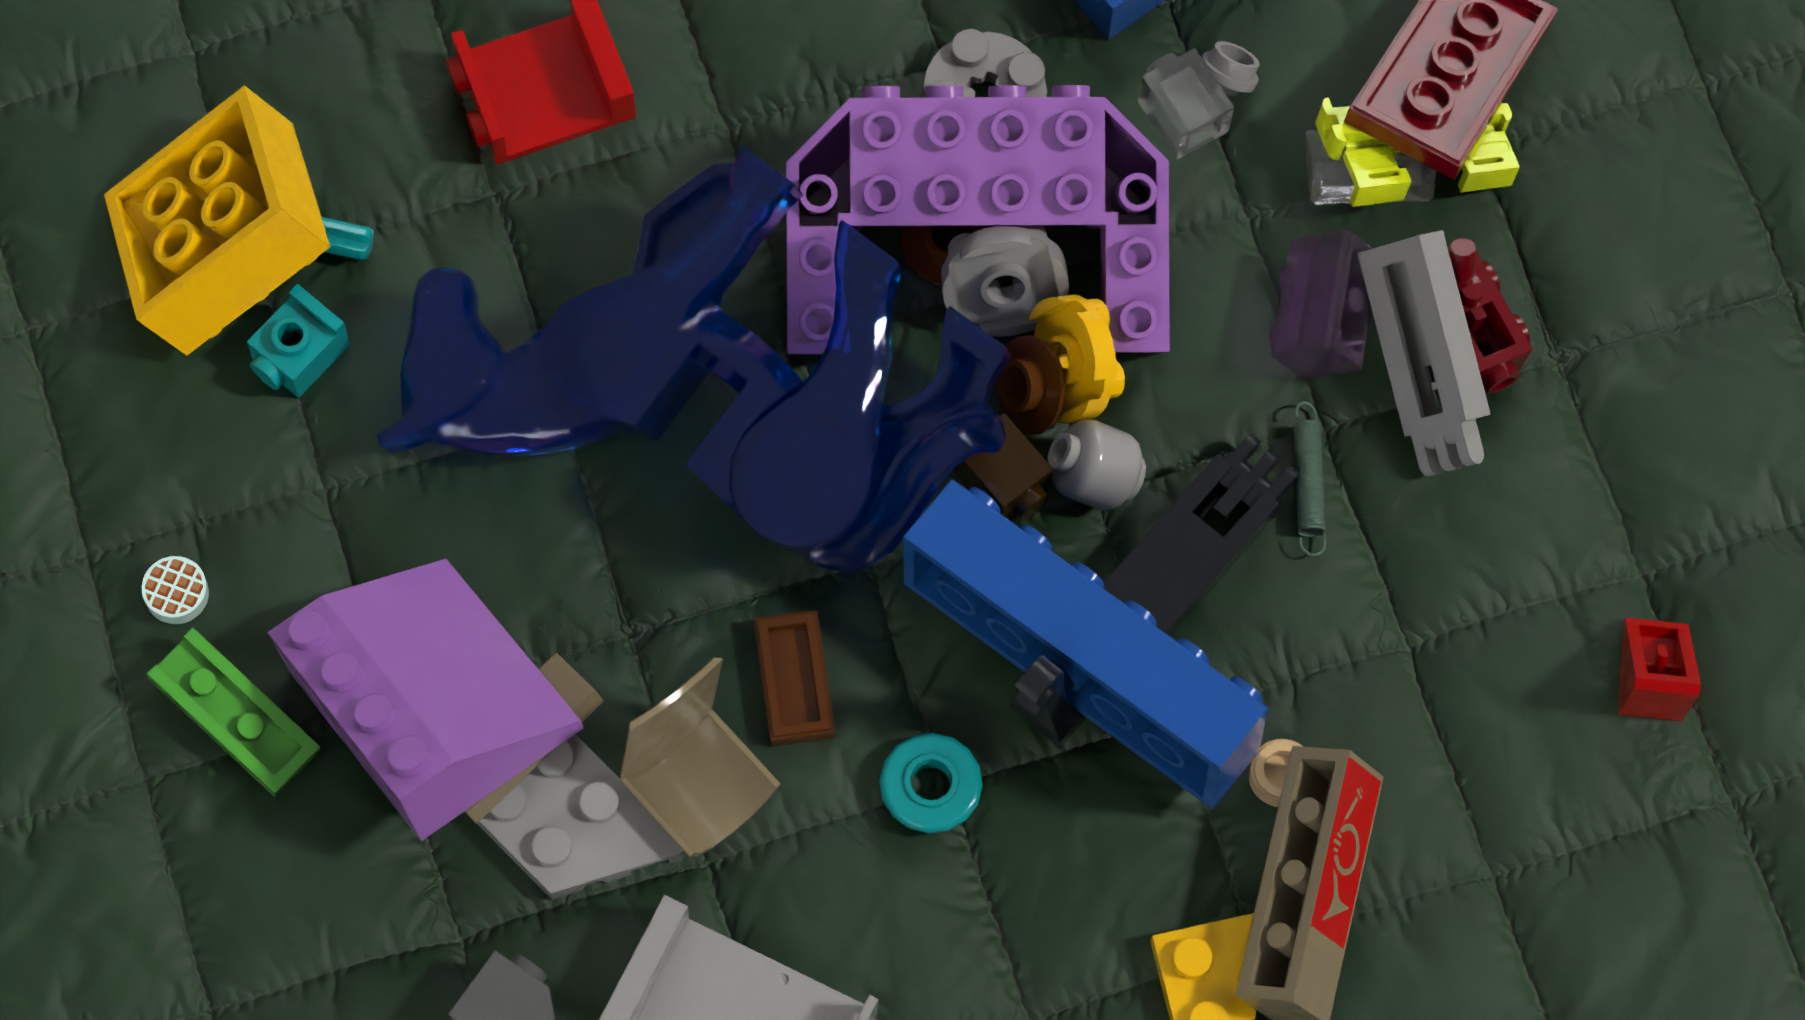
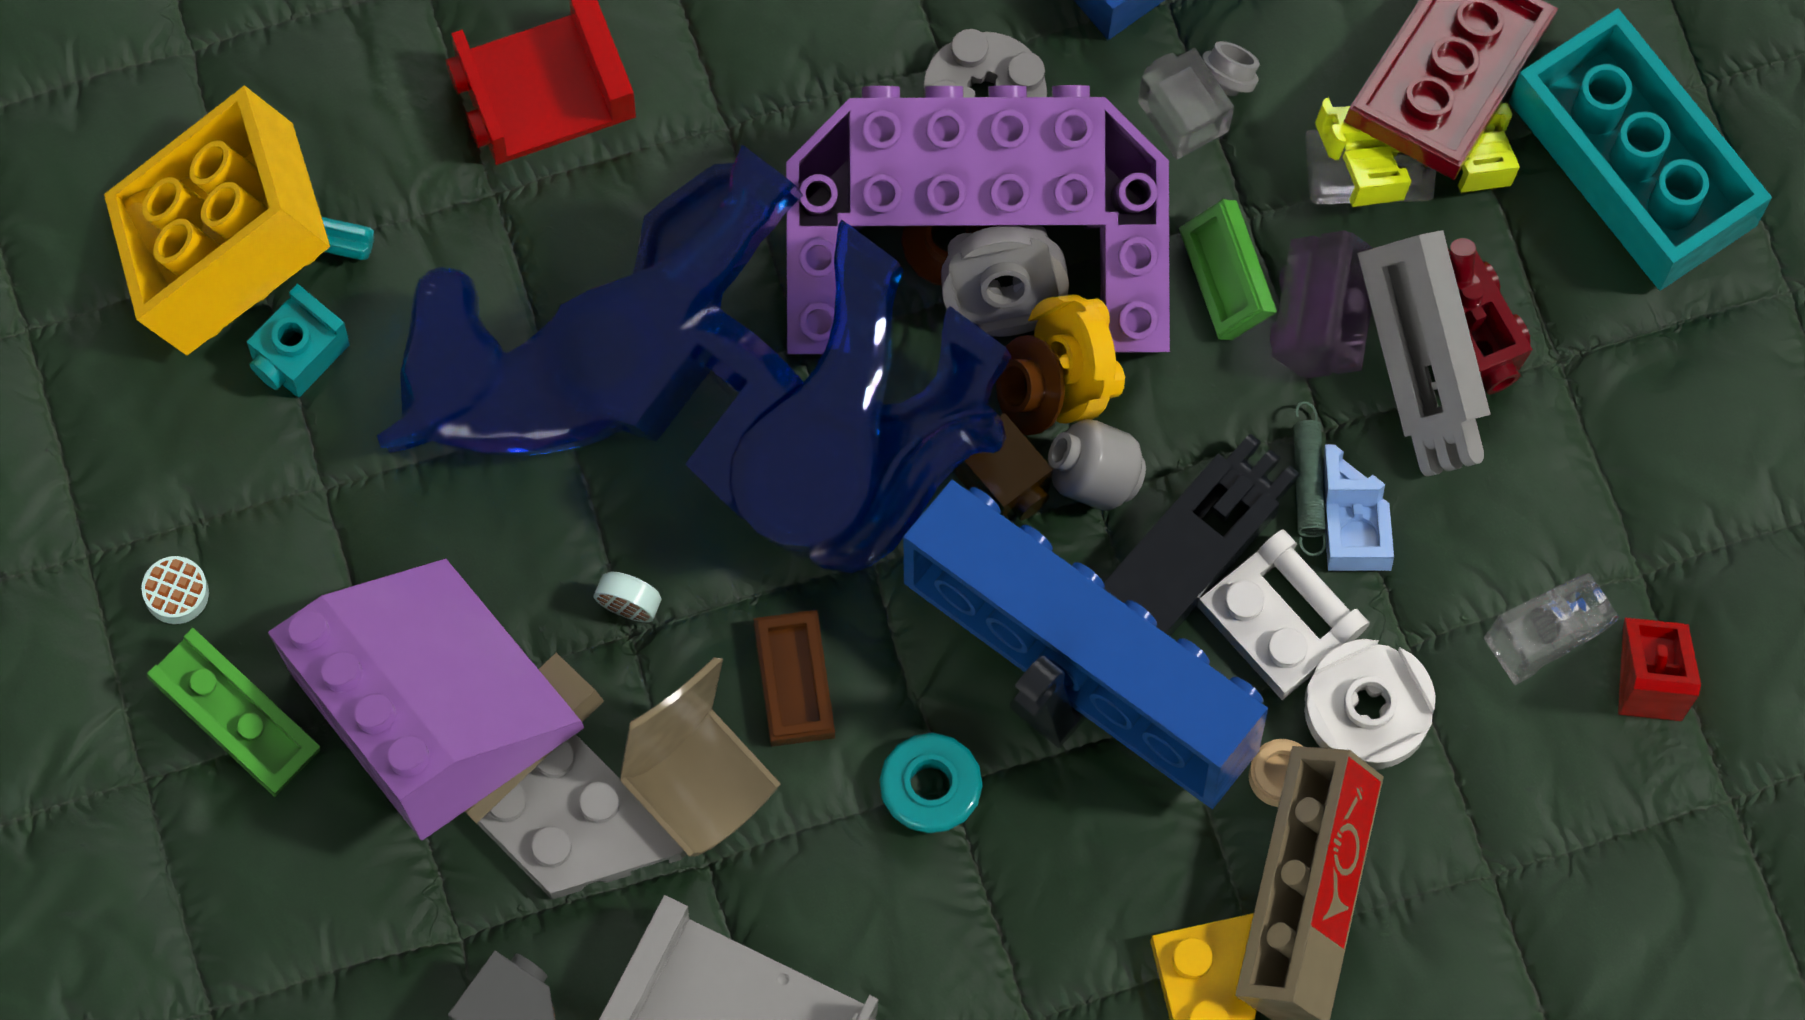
(627, 596): none -> light aqua tile
(1227, 269): none -> bright green tile
(1267, 628): none -> white plate
(1355, 517): none -> light blue slope
(1379, 671): none -> white plate
(1549, 626): none -> clear leg
(1639, 149): none -> teal brick

